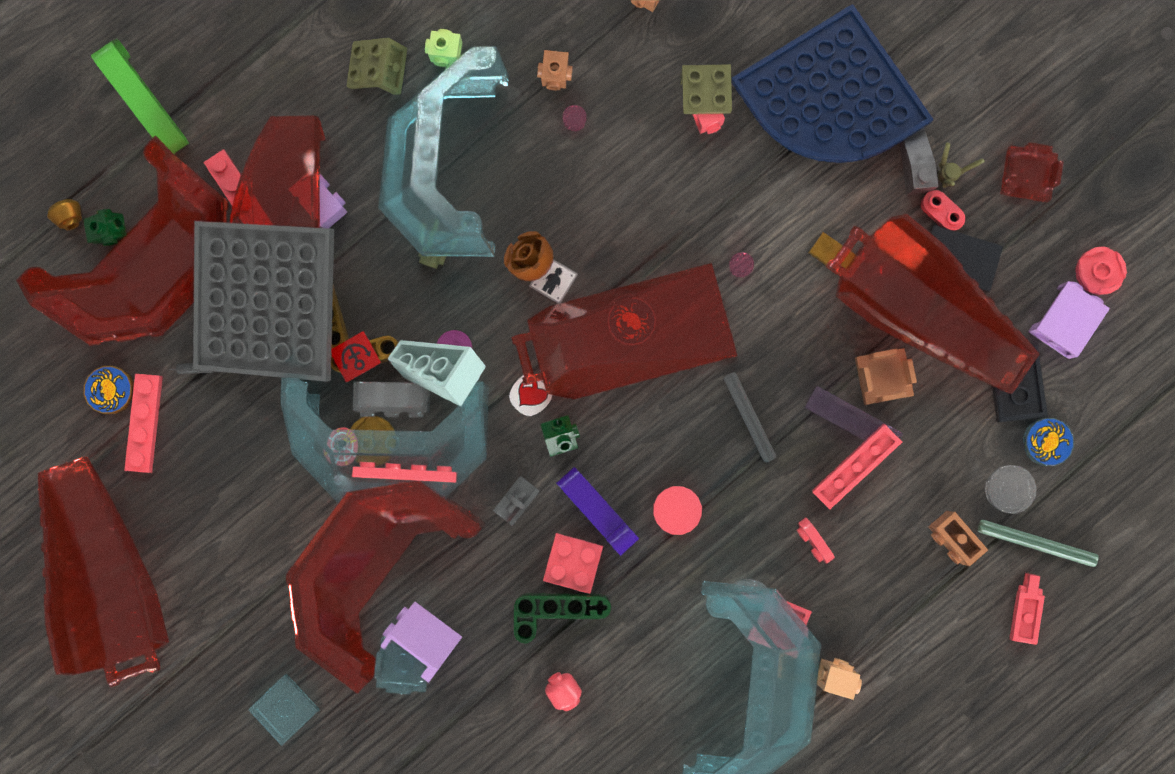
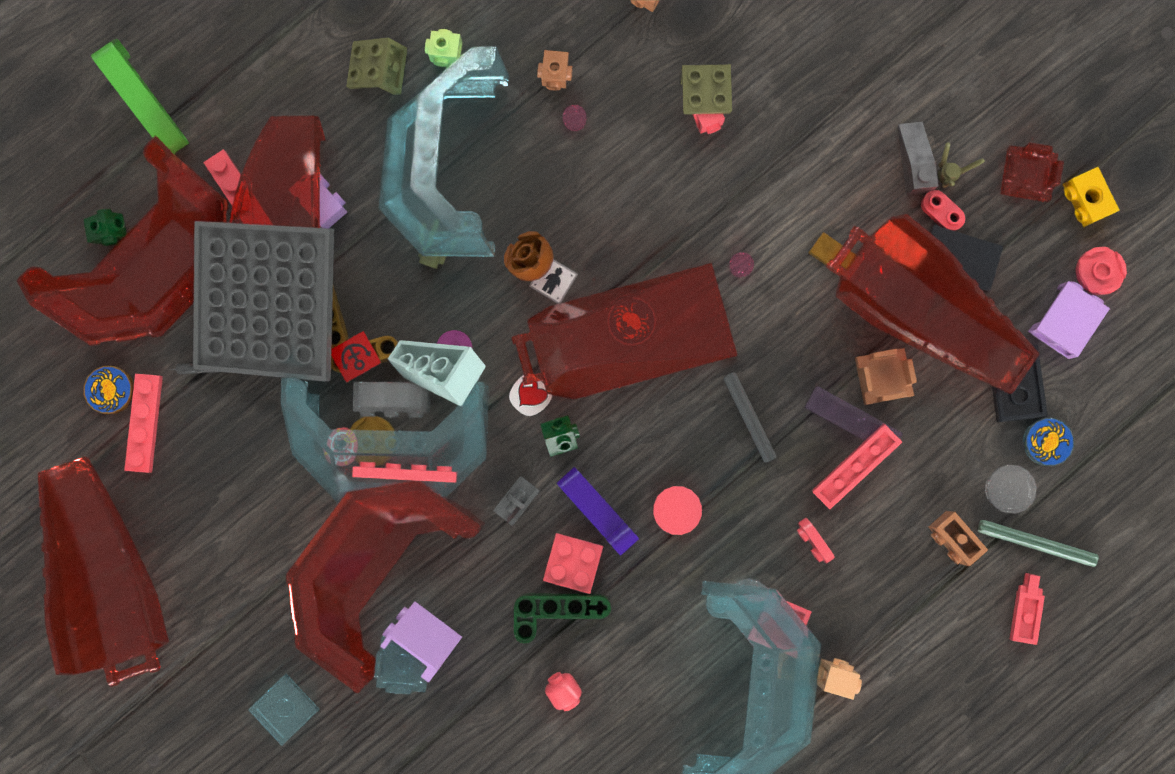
(65, 214): pearl gold cone -> none
(833, 93): dark blue plate -> none
(1102, 199): none -> yellow brick

